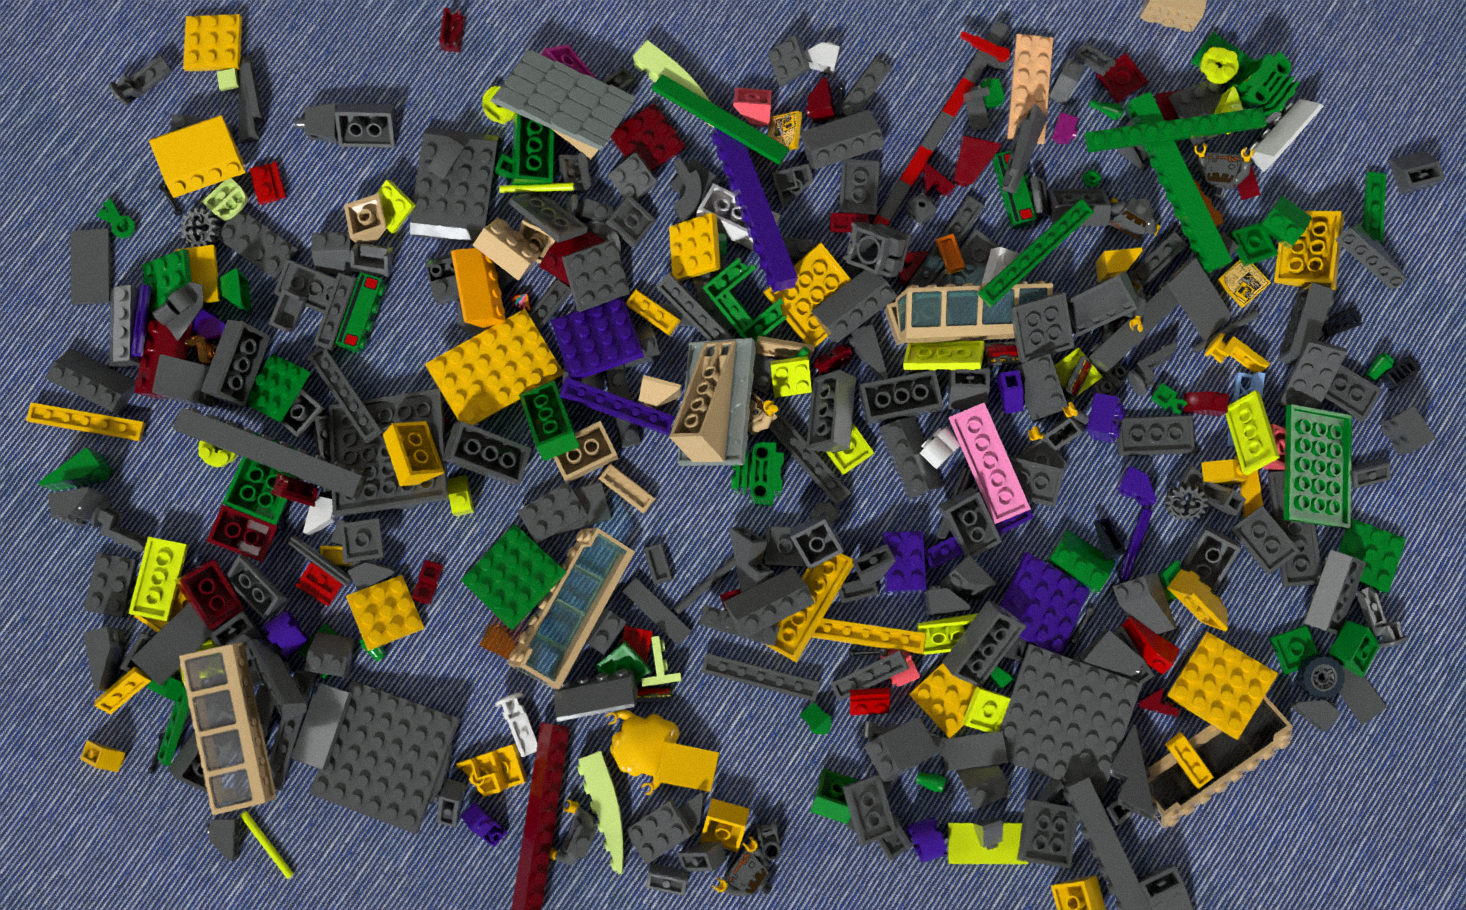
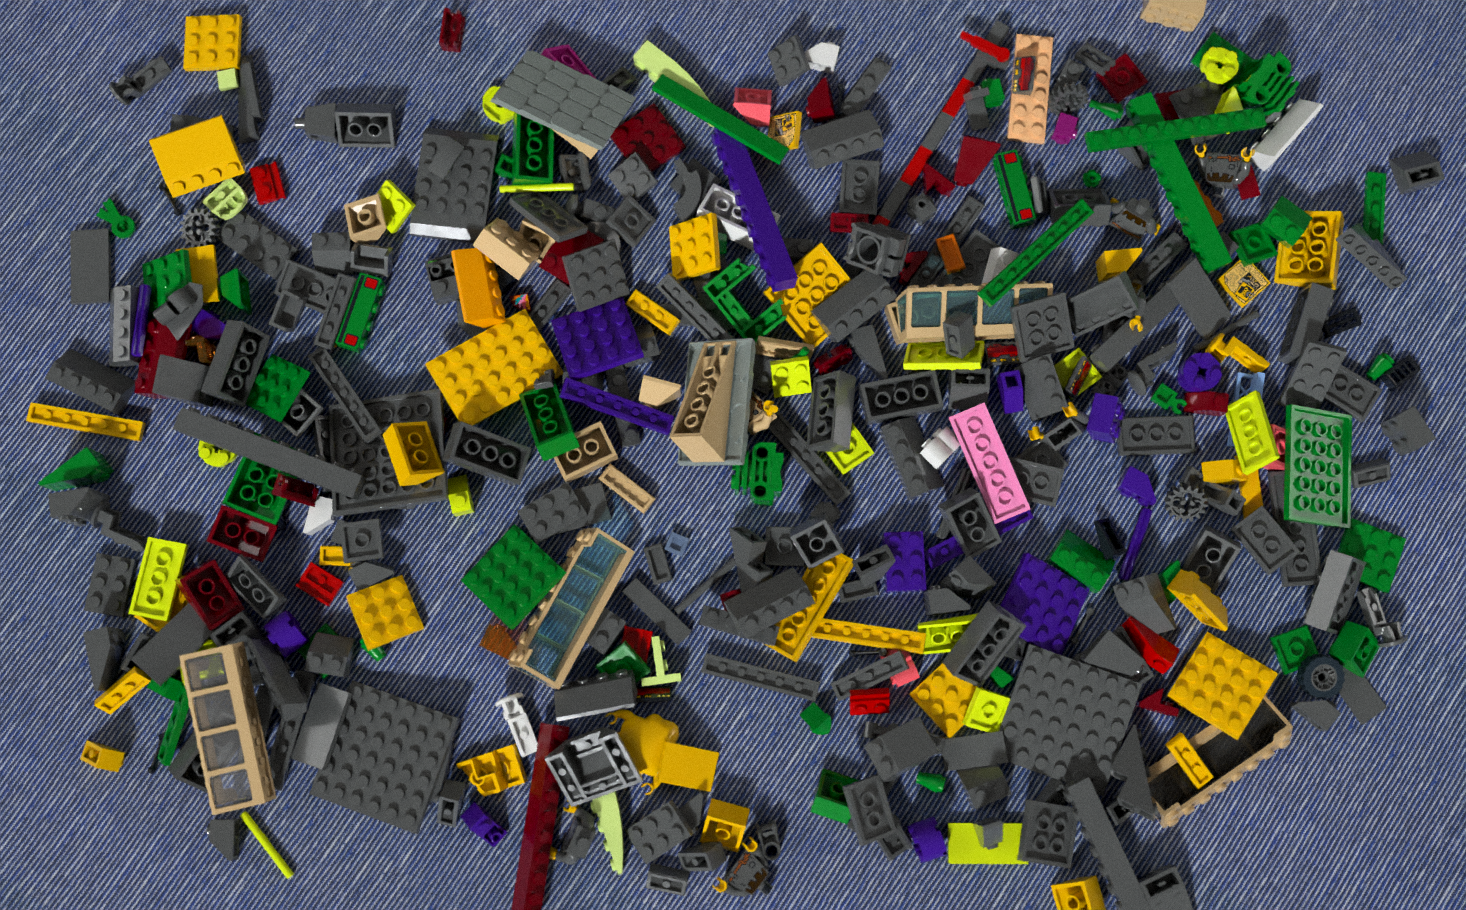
(320, 560): dark grey axle -> none
(428, 582): dark red slope -> none
(545, 380): none -> dark grey tile
(592, 766): none -> dark grey slope
(677, 544): none -> sand blue tile
(791, 182): dark grey slope -> none
(959, 334): none -> dark grey panel
(1022, 148): dark grey wedge -> none
(1023, 75): none -> slope
(1068, 99): none -> dark grey gear
(1208, 368): none -> dark purple brick

